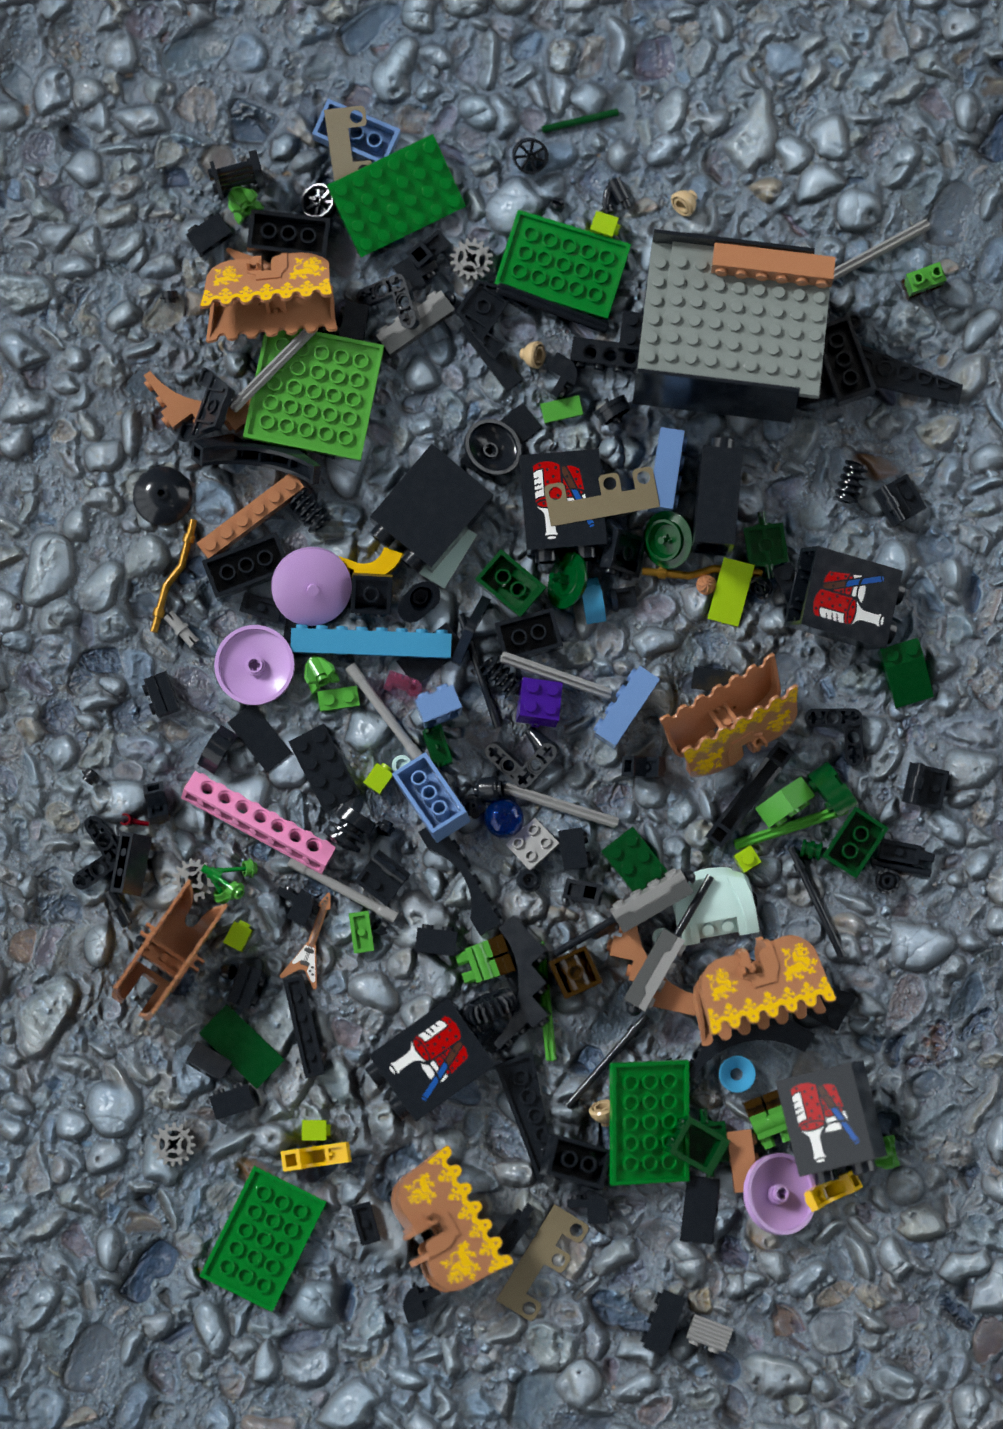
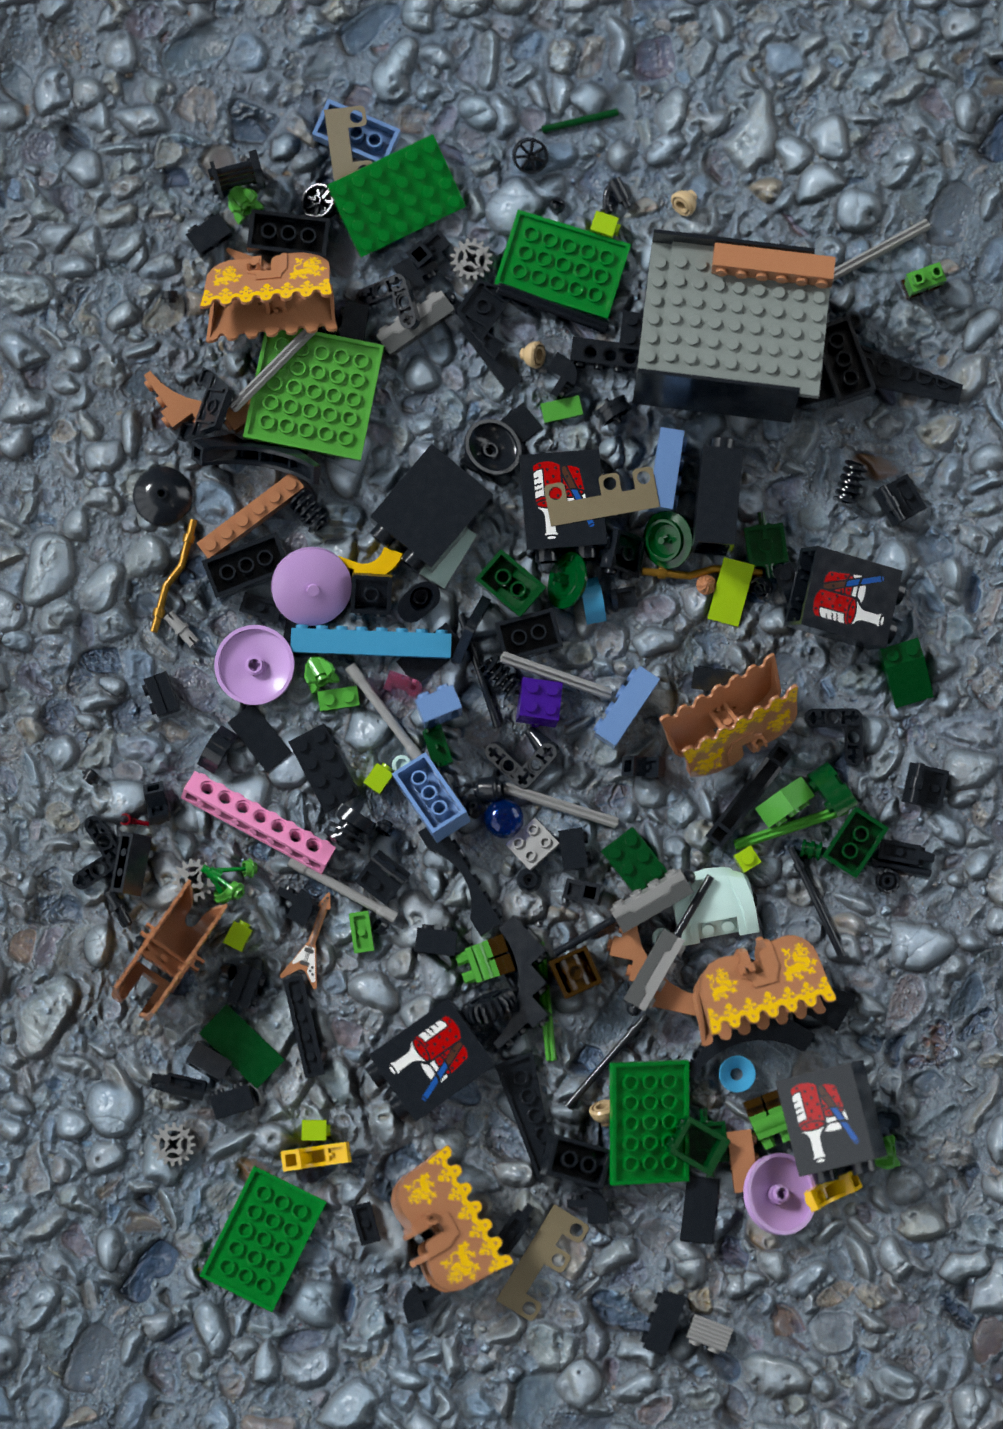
(179, 1085): none -> black hinge

